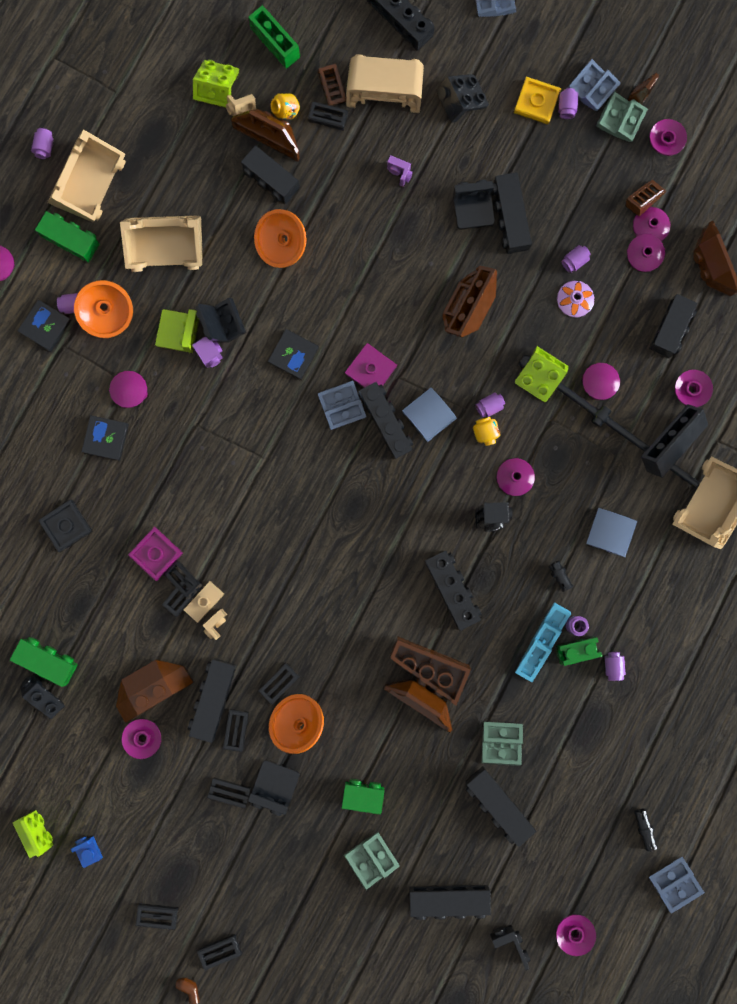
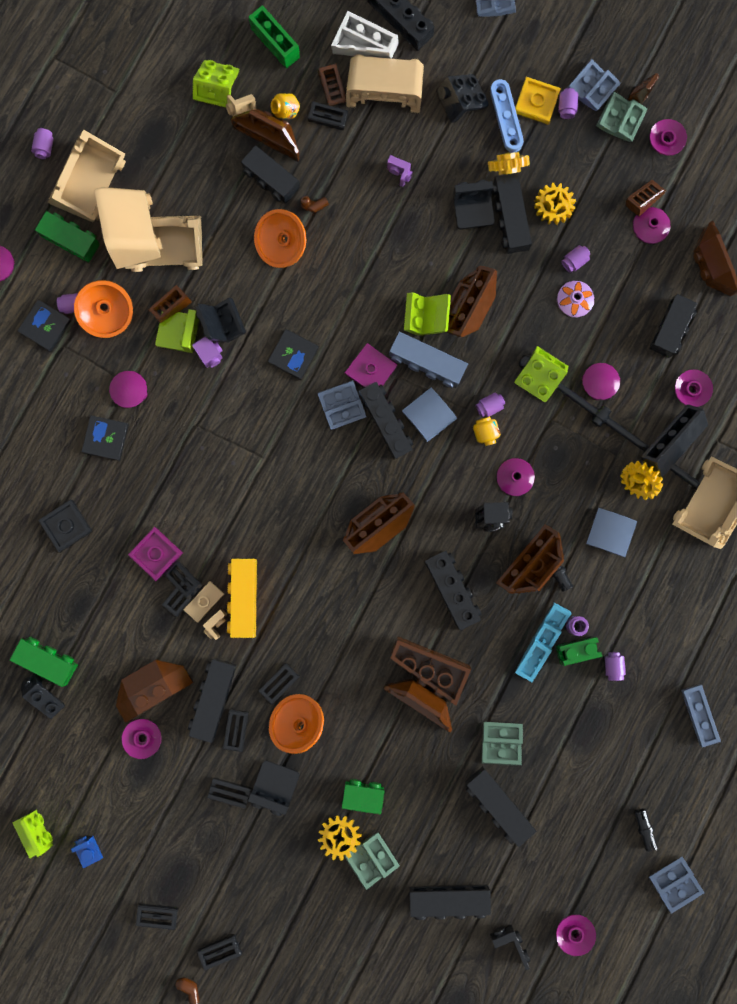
(127, 225): none -> tan windscreen
(171, 296): none -> reddish brown slope
(243, 598): none -> yellow brick
(313, 206): none -> reddish brown arm
(327, 834): none -> yellow gear
(363, 38): none -> white wedge
(378, 523): none -> reddish brown wedge
(427, 314): none -> lime bracket
(428, 360): none -> sand blue brick
(506, 115): none -> light blue plate
(508, 163): none -> yellow gear
(534, 564): none -> reddish brown wedge
(563, 202): none -> yellow gear
(637, 256): magenta dish -> none
(641, 480): none -> yellow gear
(701, 715): none -> sand blue plate

